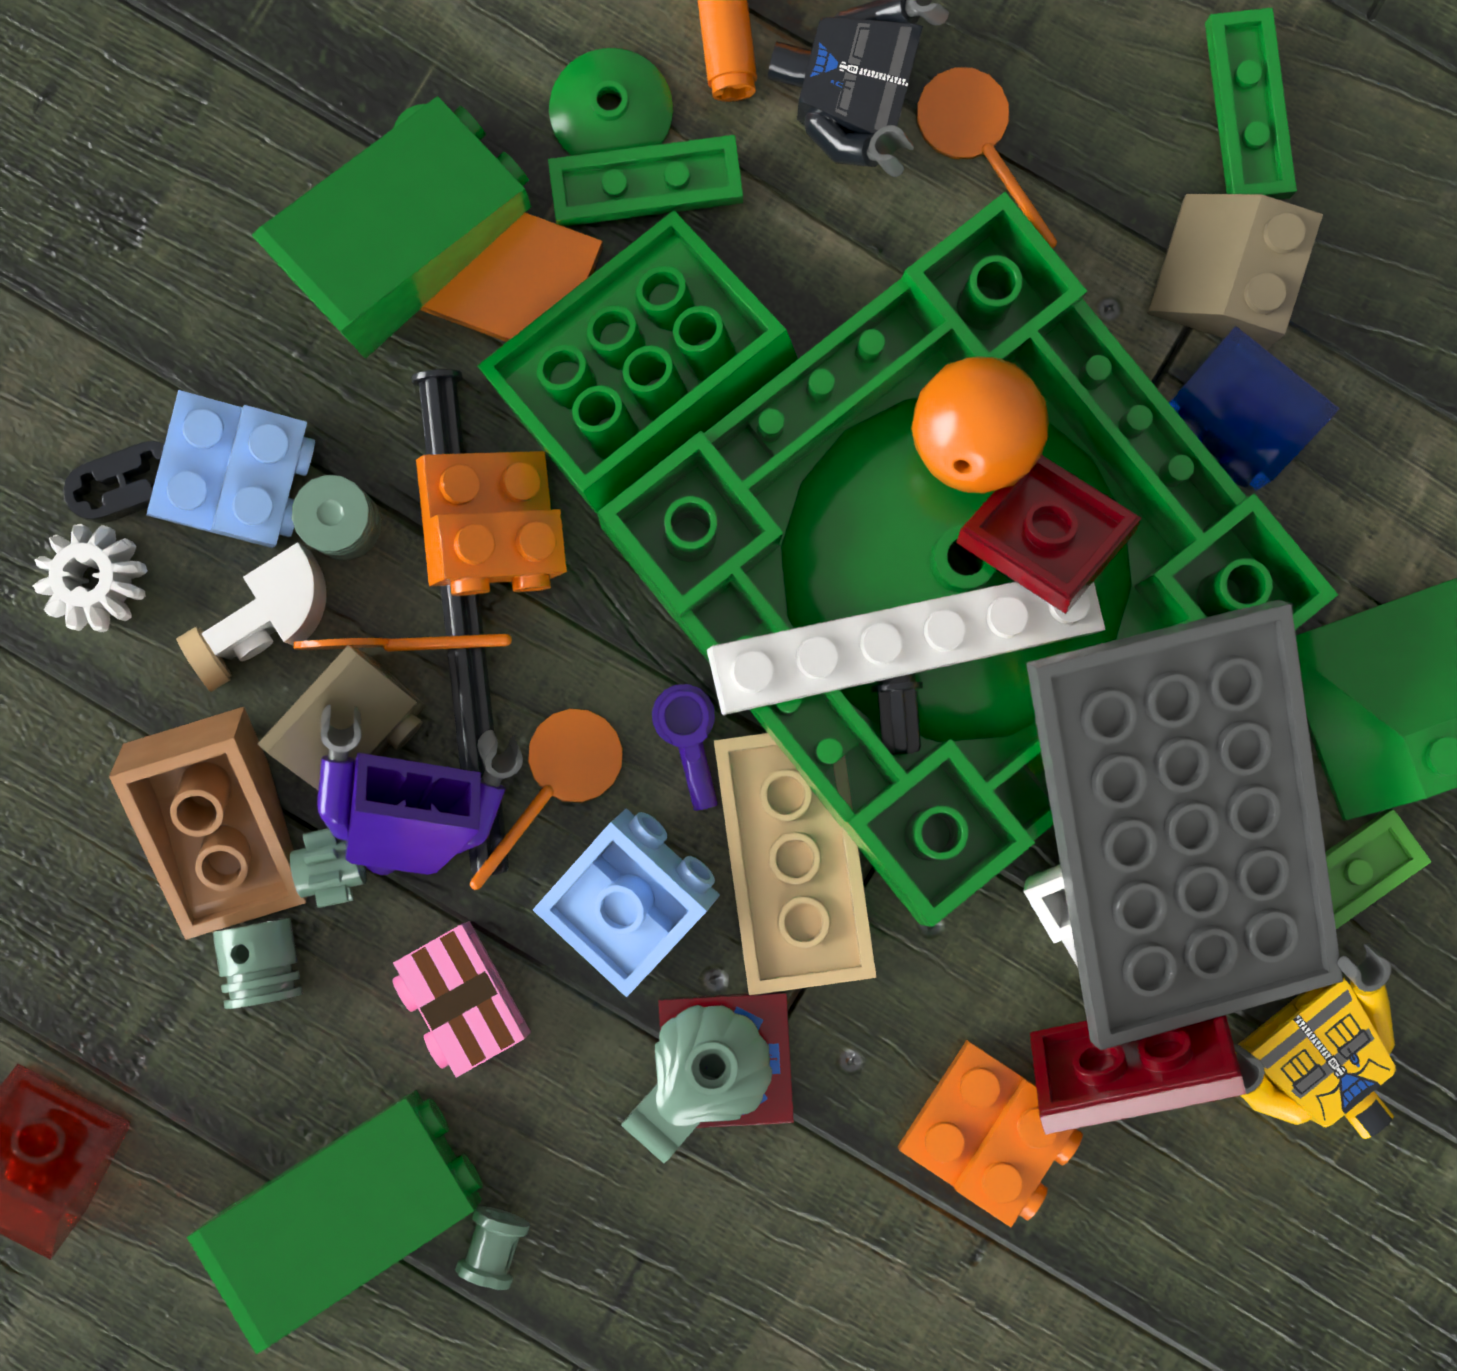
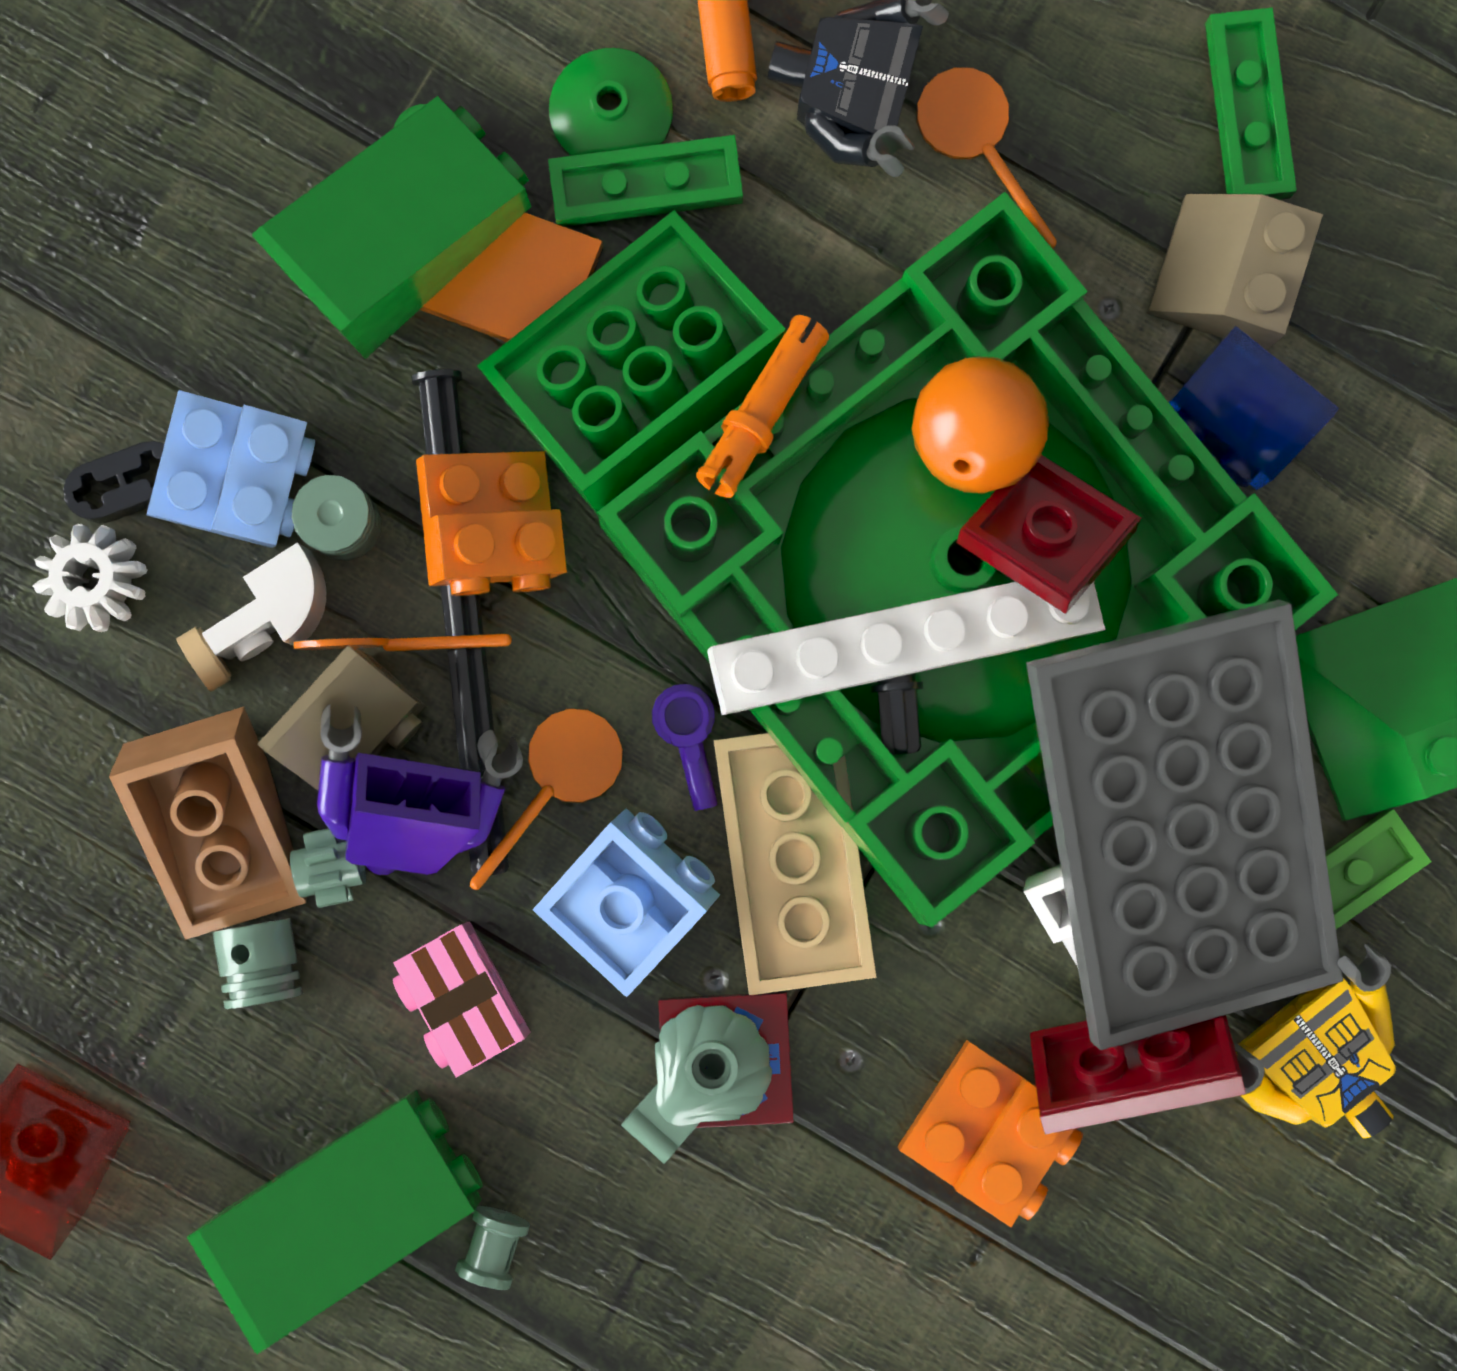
(750, 427): none -> orange pin

